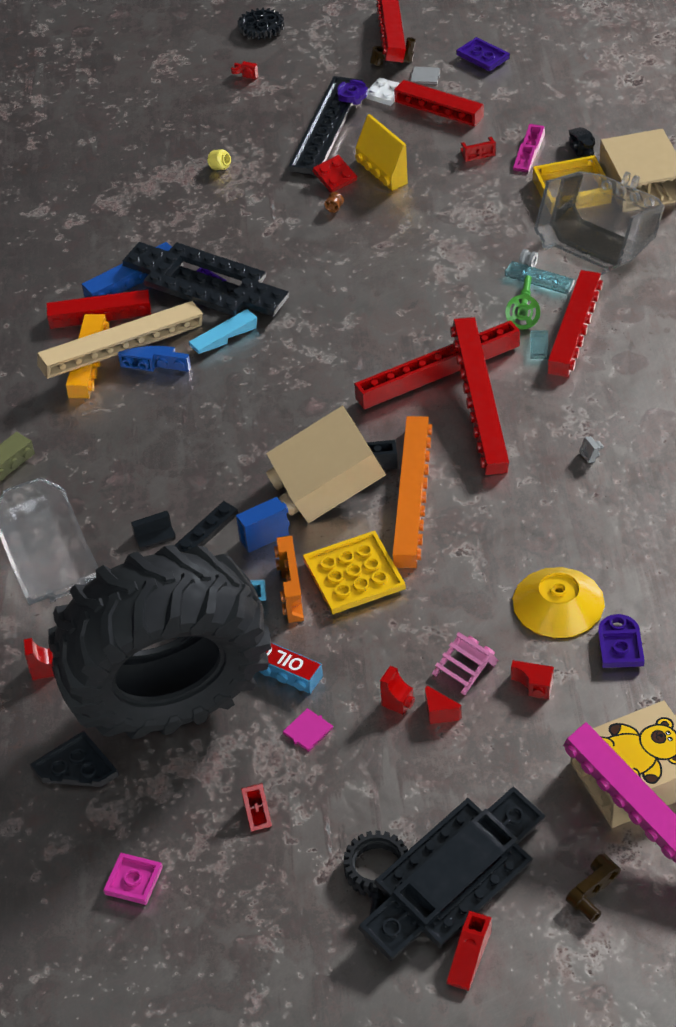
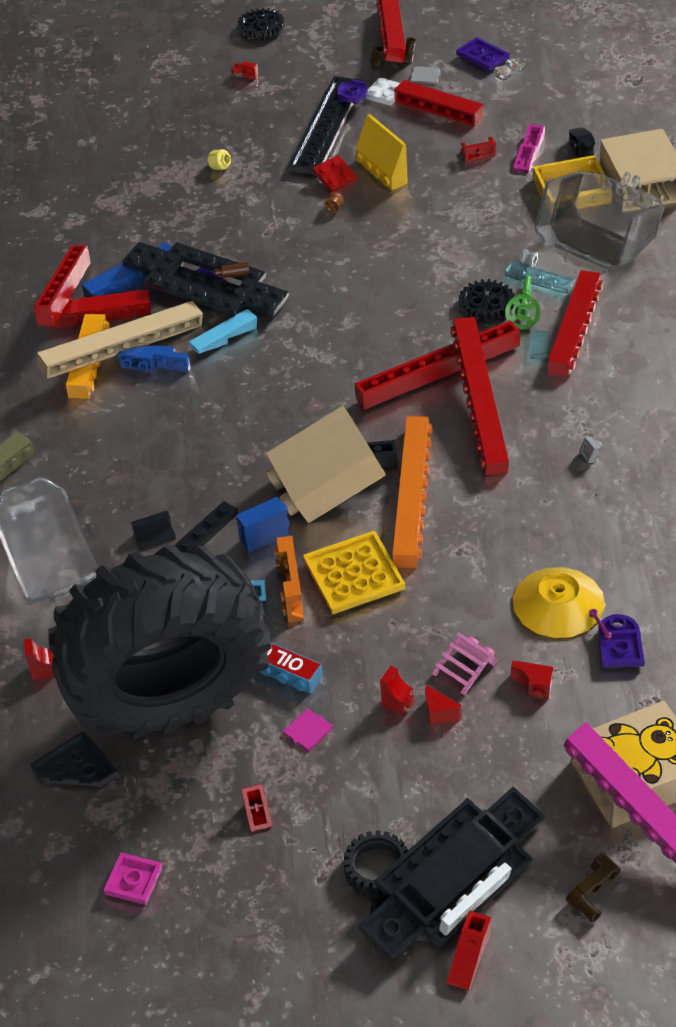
(61, 285): none -> red brick
(232, 270): none -> reddish brown cylinder
(473, 299): none -> black gear
(480, 893): none -> white plate
(512, 68): none -> clear slope
(593, 613): none -> magenta hinge

